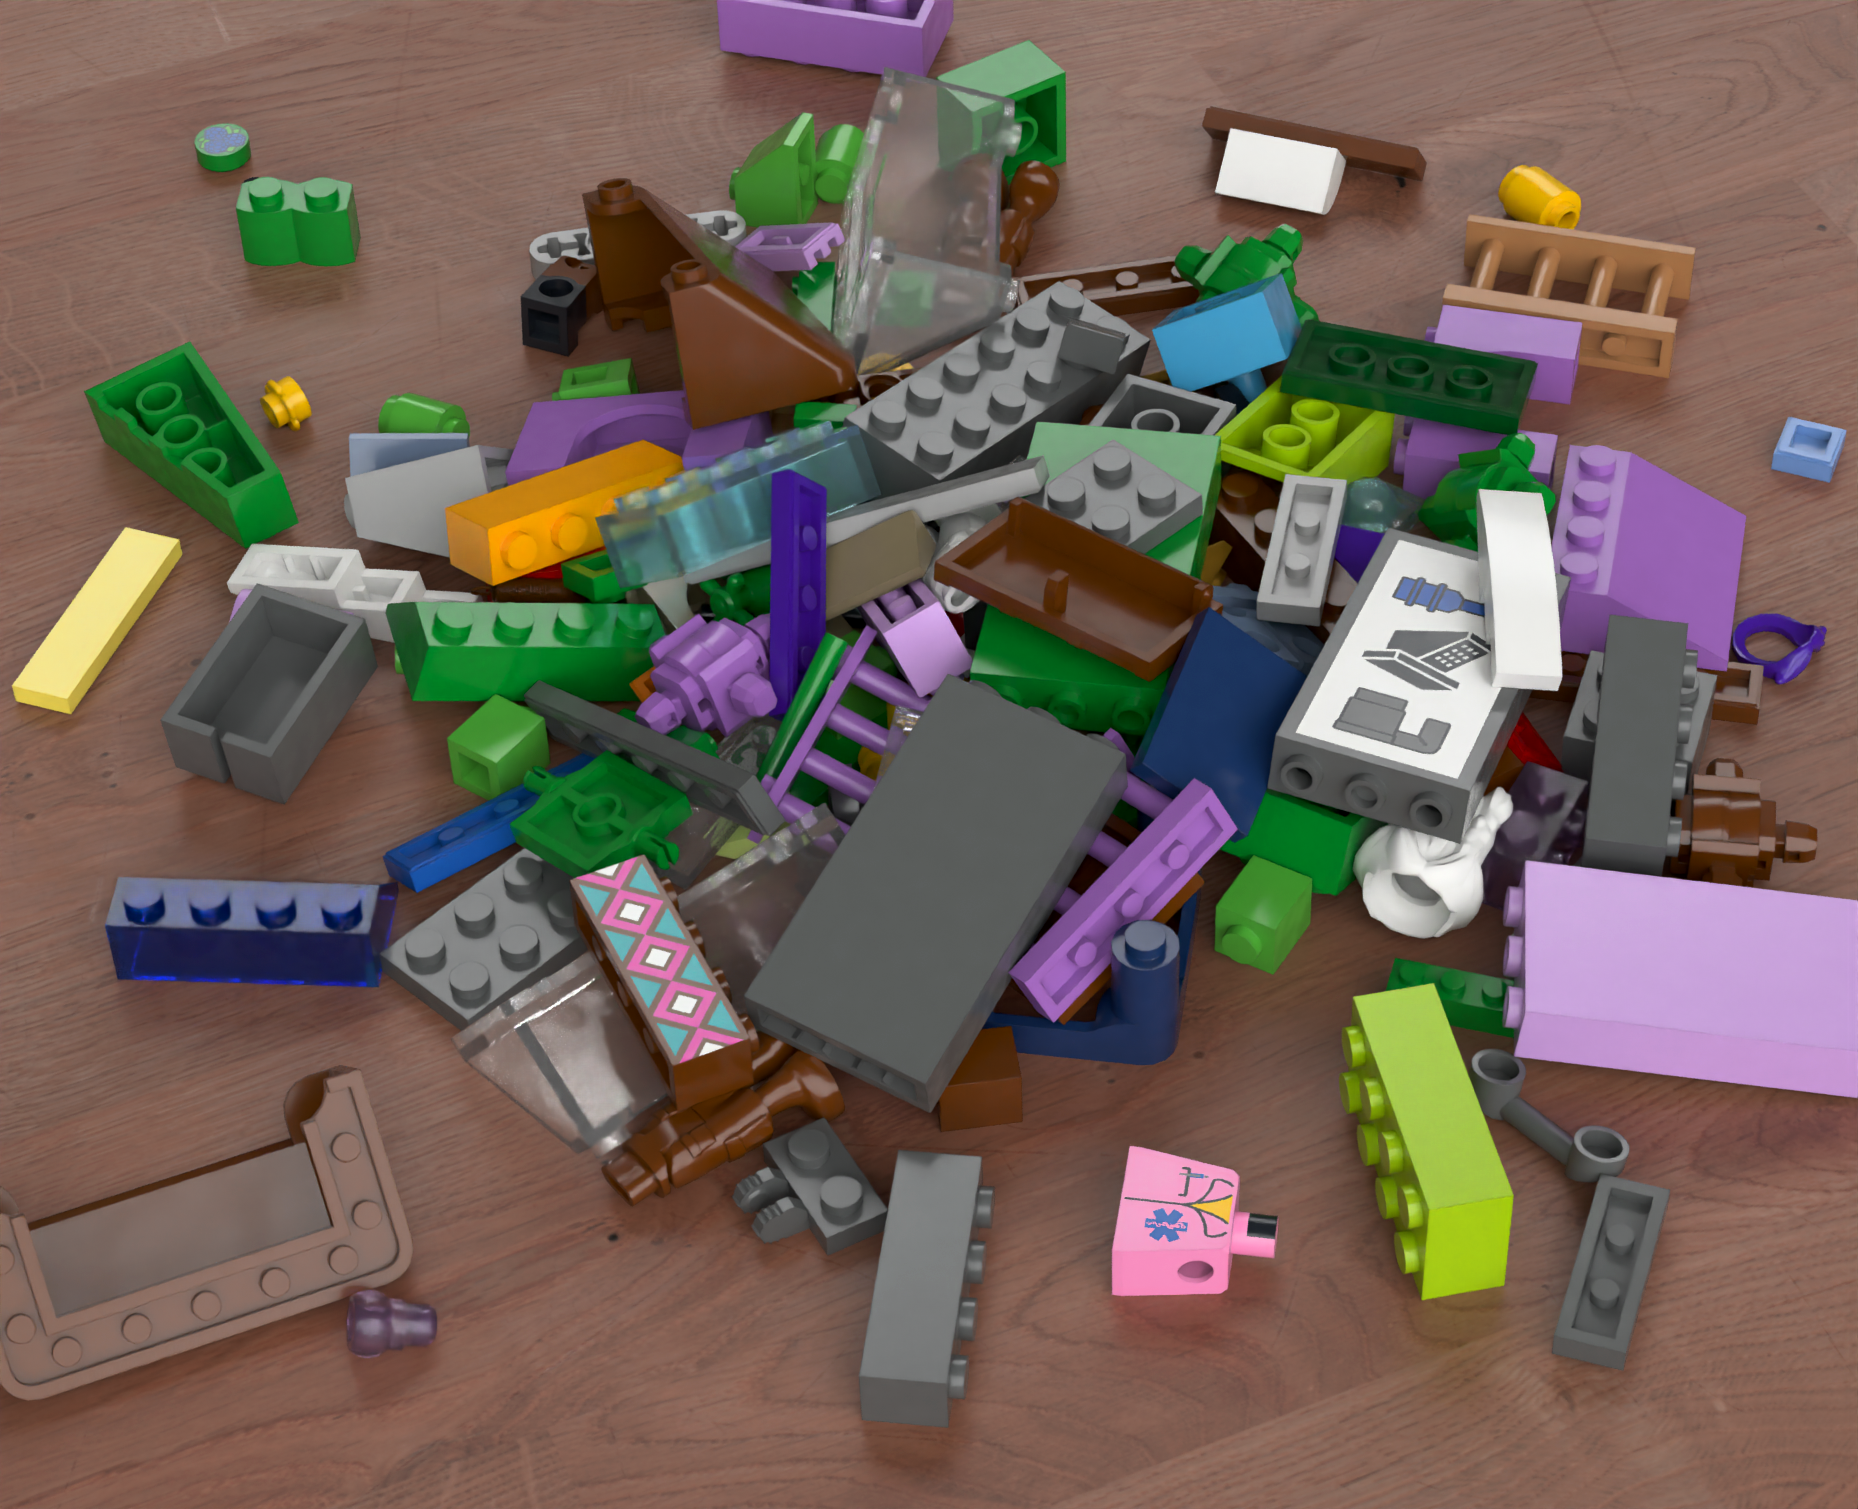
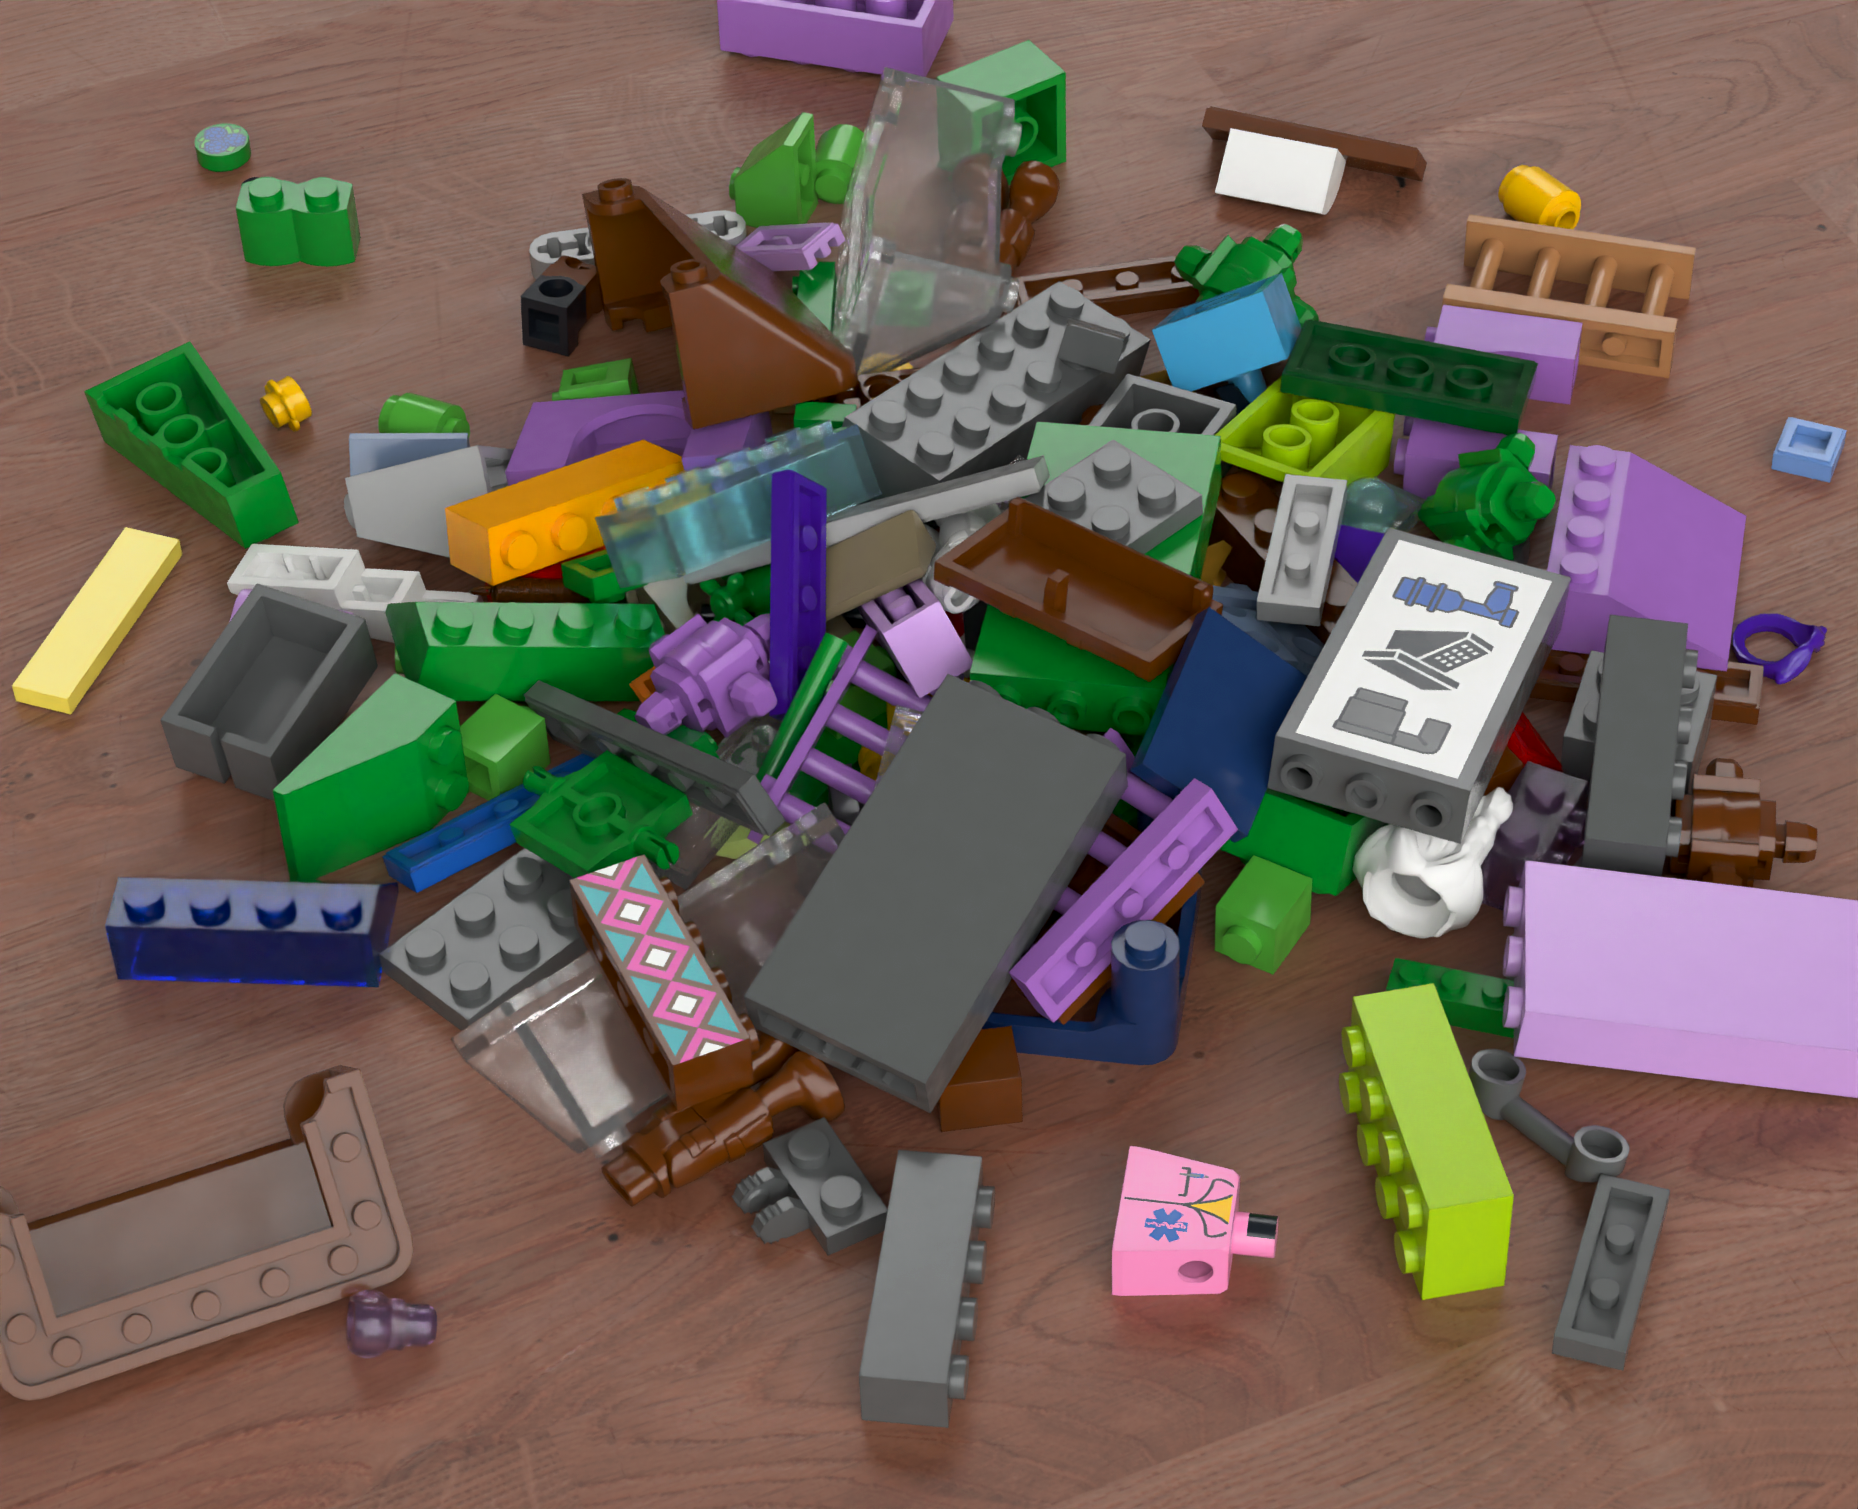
(373, 780): none -> green slope
(1518, 590): white slope -> none

